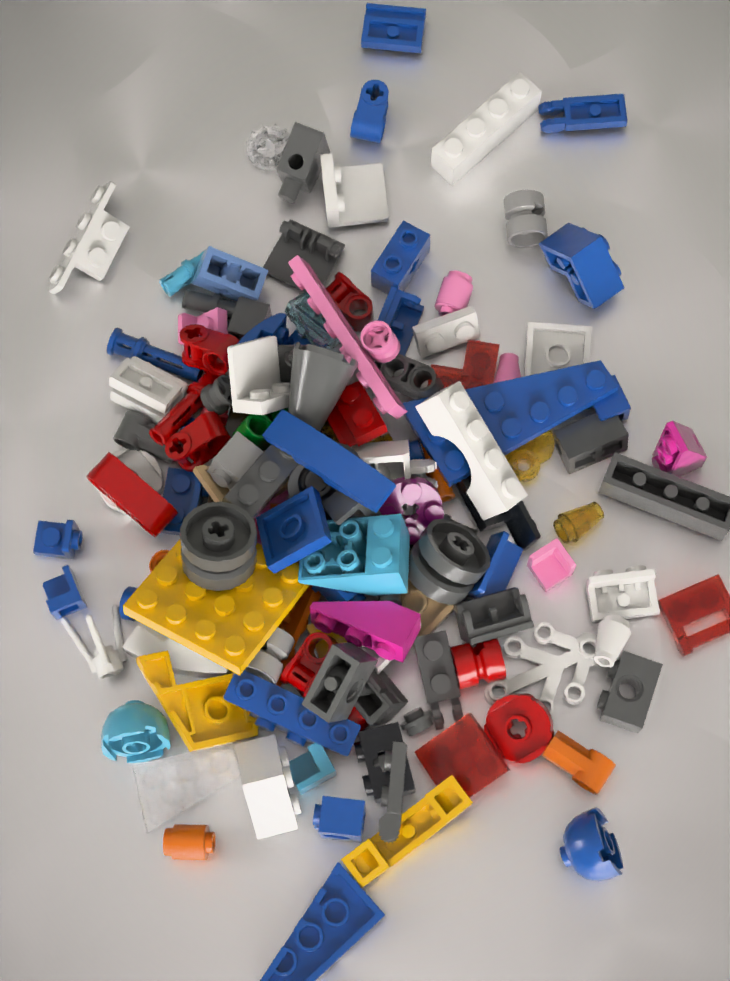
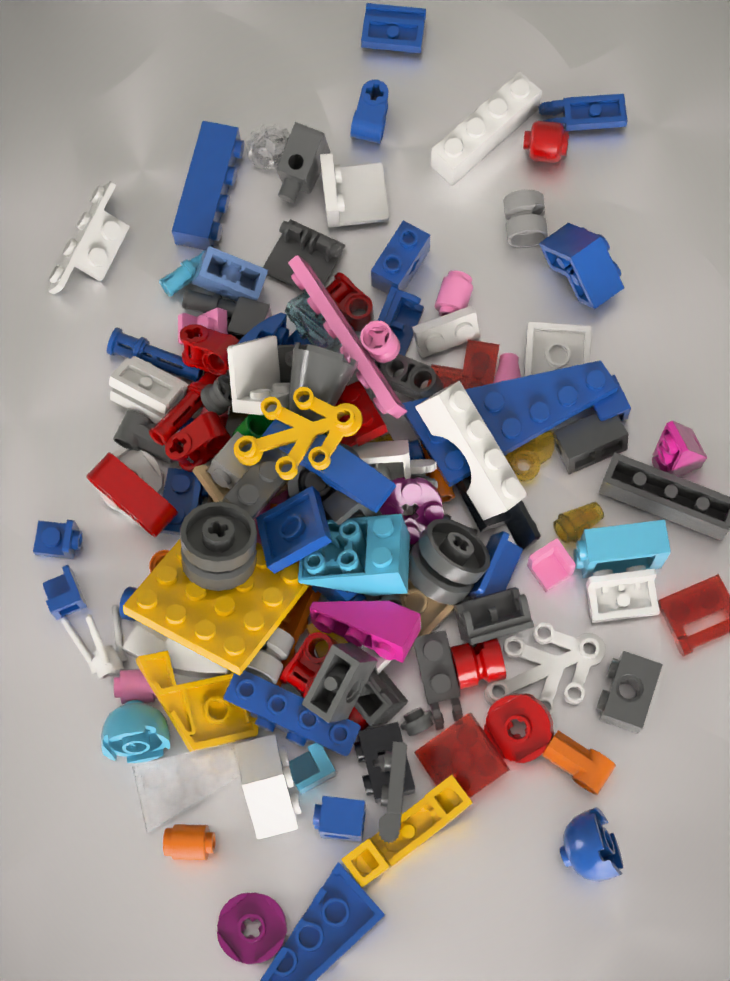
(133, 686): none -> bright pink brick
(207, 186): none -> blue brick
(231, 928): none -> magenta plate
(302, 432): none -> yellow plant
(546, 141): none -> red head
(611, 638): white cone -> none
(622, 547): none -> medium azure window

